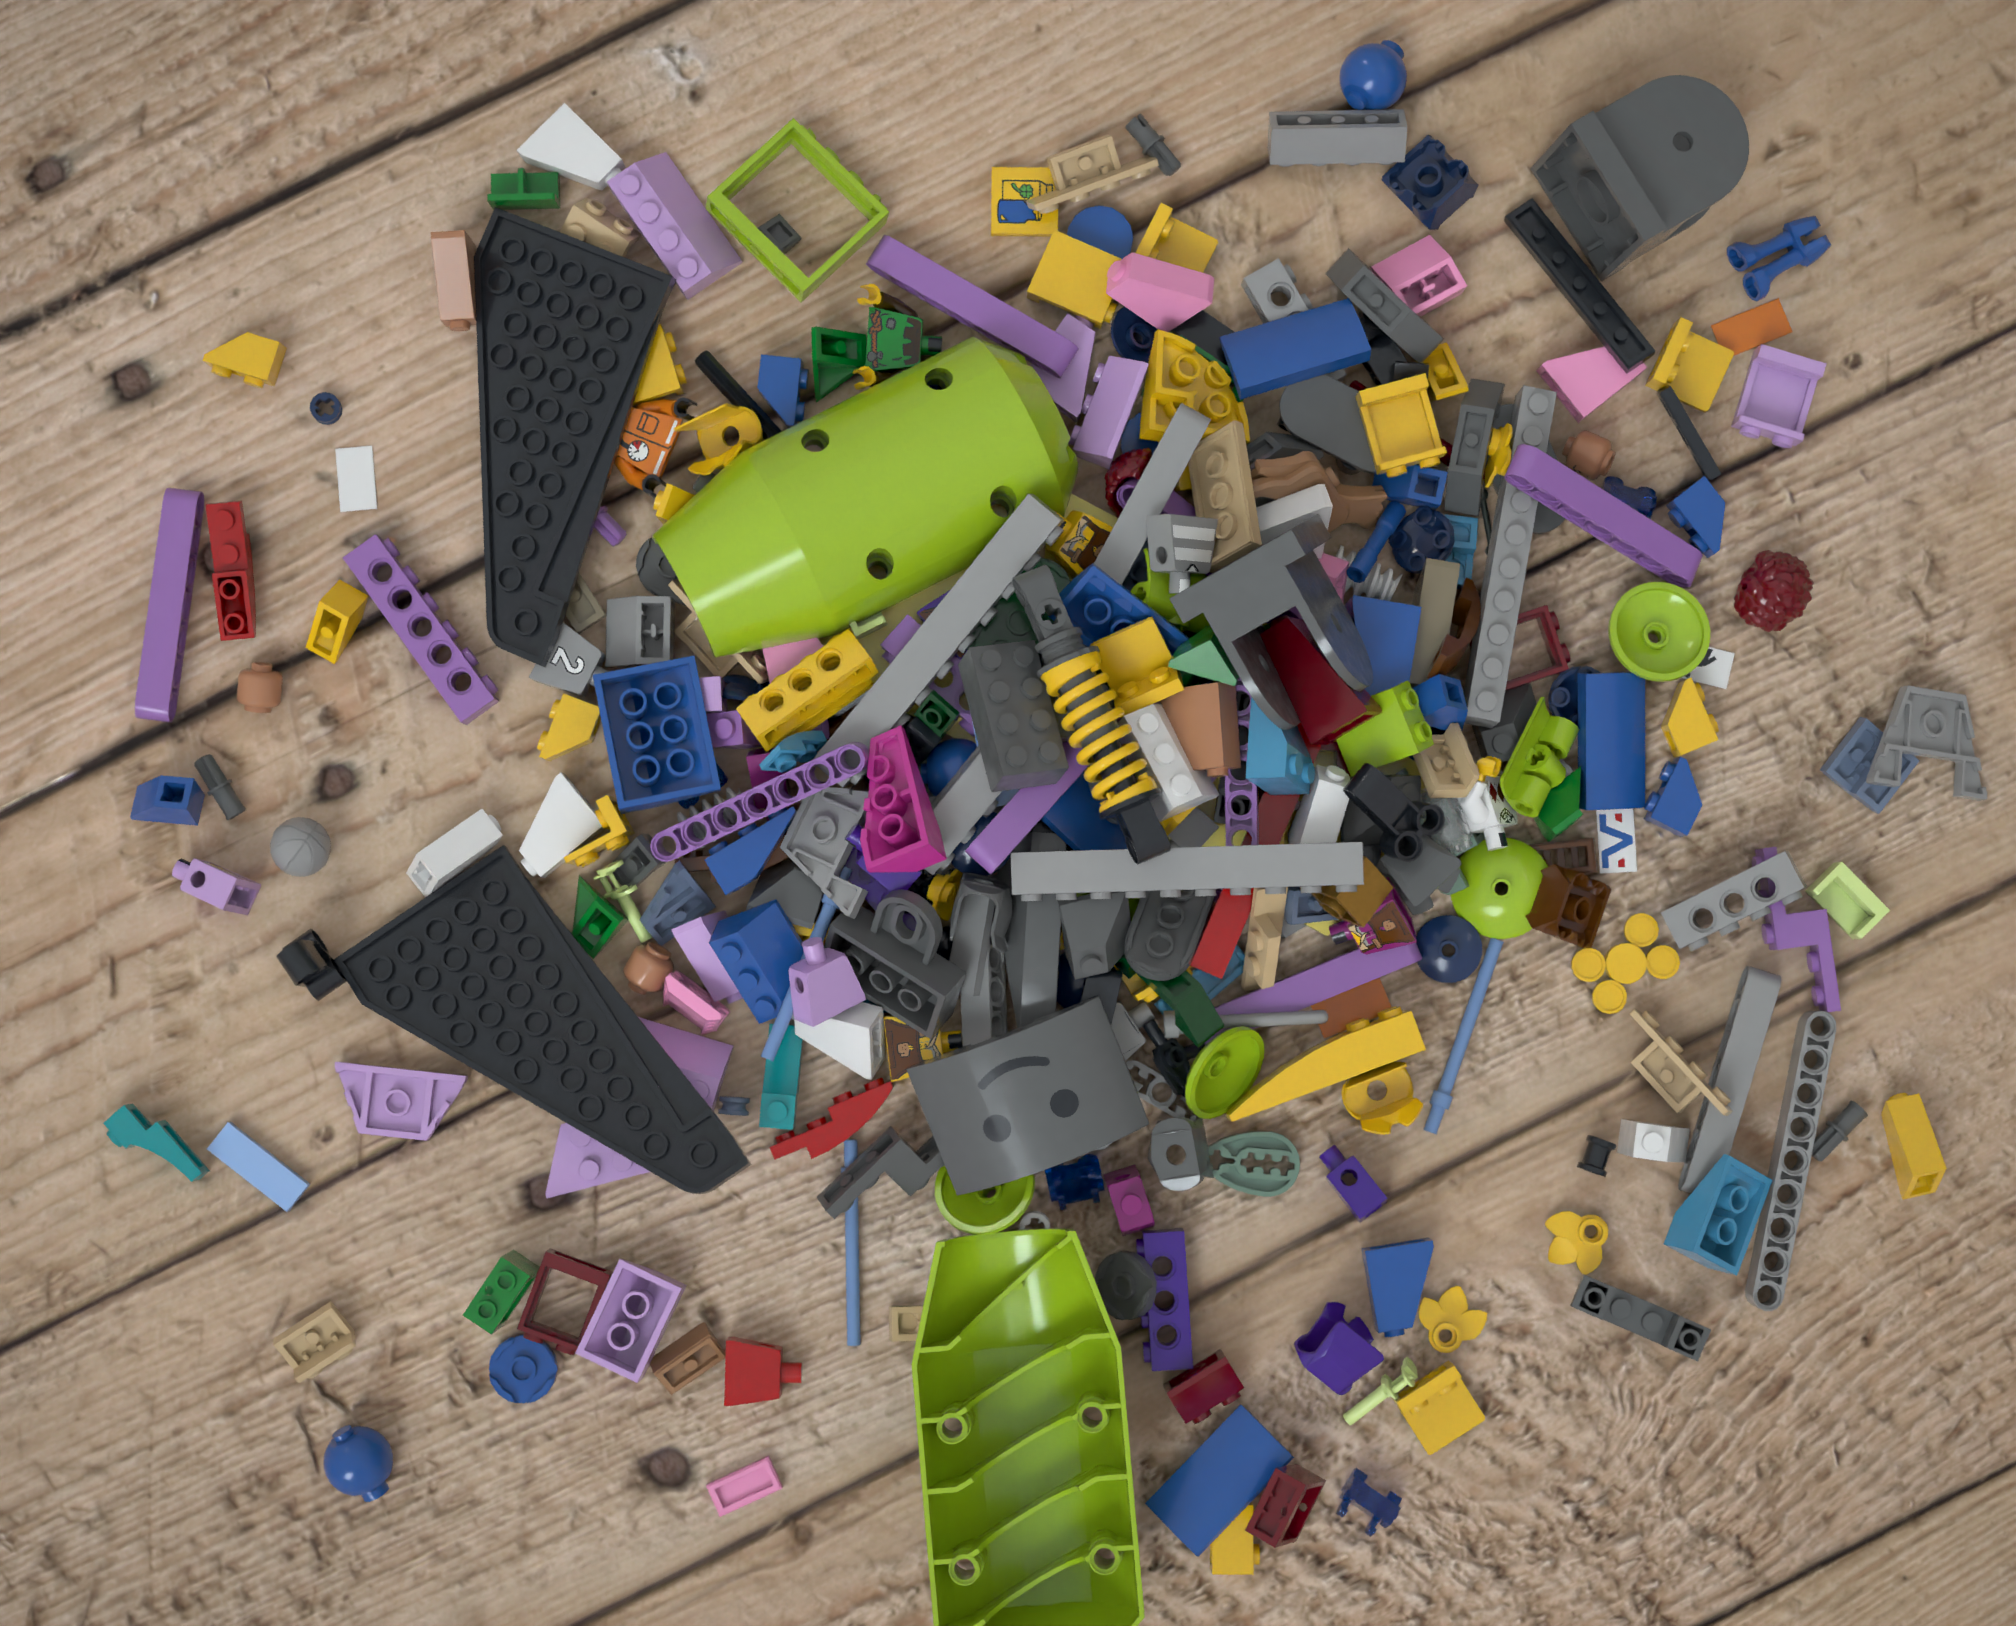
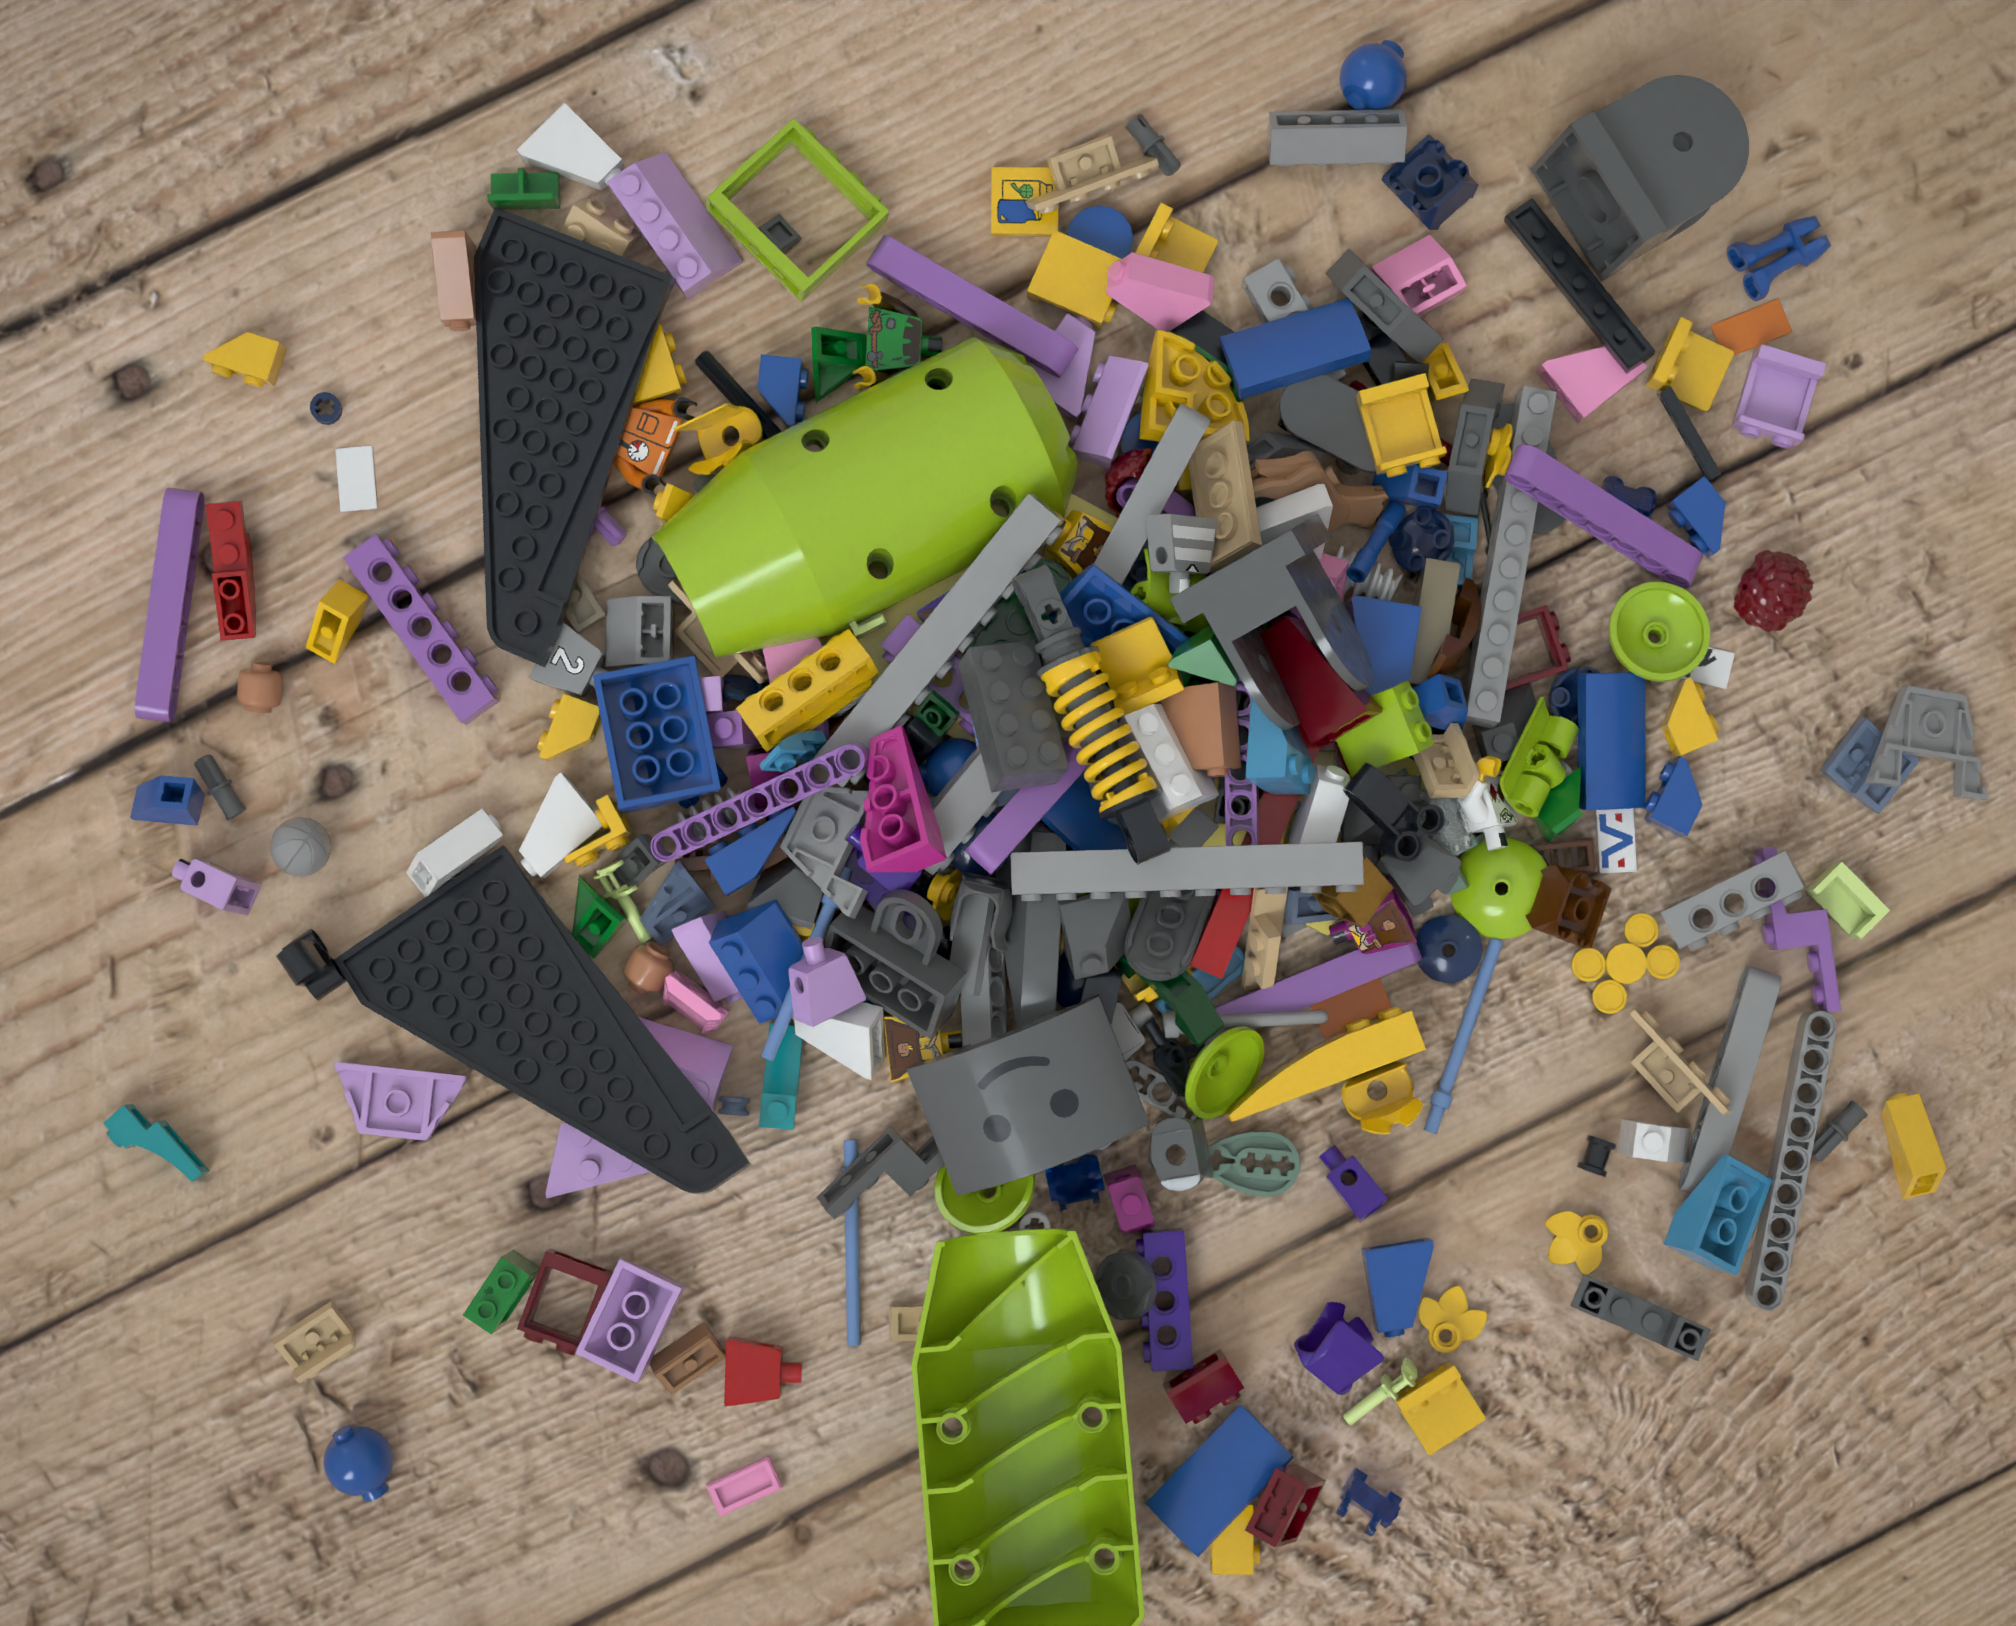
(258, 1166): light blue tile -> none
(522, 1369): blue tile -> none
(847, 1116): red slope -> none
(1127, 328): dark blue dish -> none
(1589, 455): nougat head -> none

